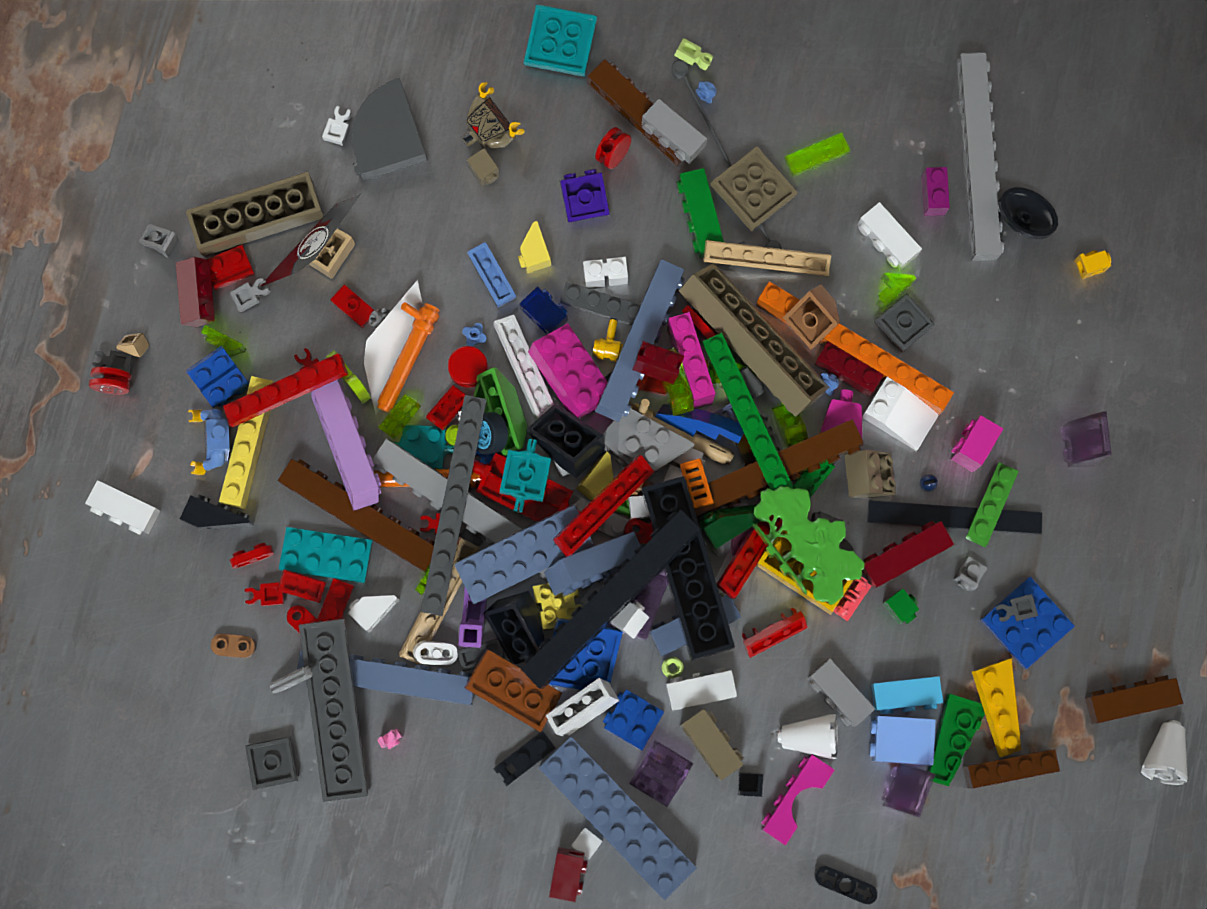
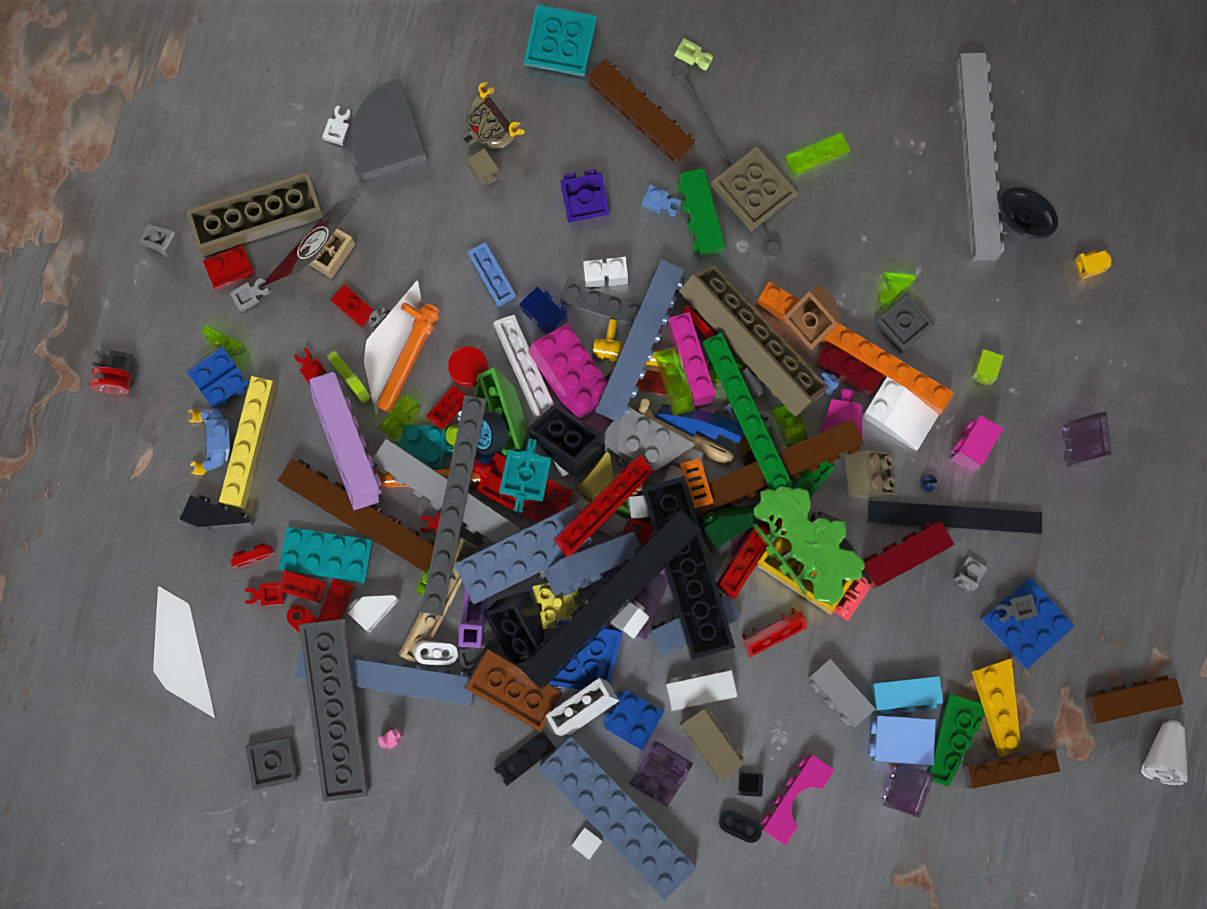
(122, 508): white brick -> none
(133, 344): tan slope -> none
(178, 654): none -> white sticker
(195, 292): dark red brick -> none
(232, 645): medium nougat plate -> none
(285, 390): red plate -> none
(291, 679): light grey axle -> none
(480, 337): medium blue plate -> none
(534, 251): light yellow slope -> none
(567, 874): dark red brick -> none
(613, 147): red head -> none
(657, 199): none -> medium blue plate
(658, 362): dark red brick -> none
(672, 660): yellowish green plate -> none
(673, 131): light grey brick -> none
(706, 91): medium blue plate -> none
(739, 826): none -> black plate
(767, 258): tan tile -> none
(812, 736): white cone -> none
(863, 885): black beam -> none
(889, 236): white brick -> none
(902, 606): green brick -> none
(935, 191): magenta brick -> none
(987, 367): none -> lime brick
(992, 504): bright green plate -> none

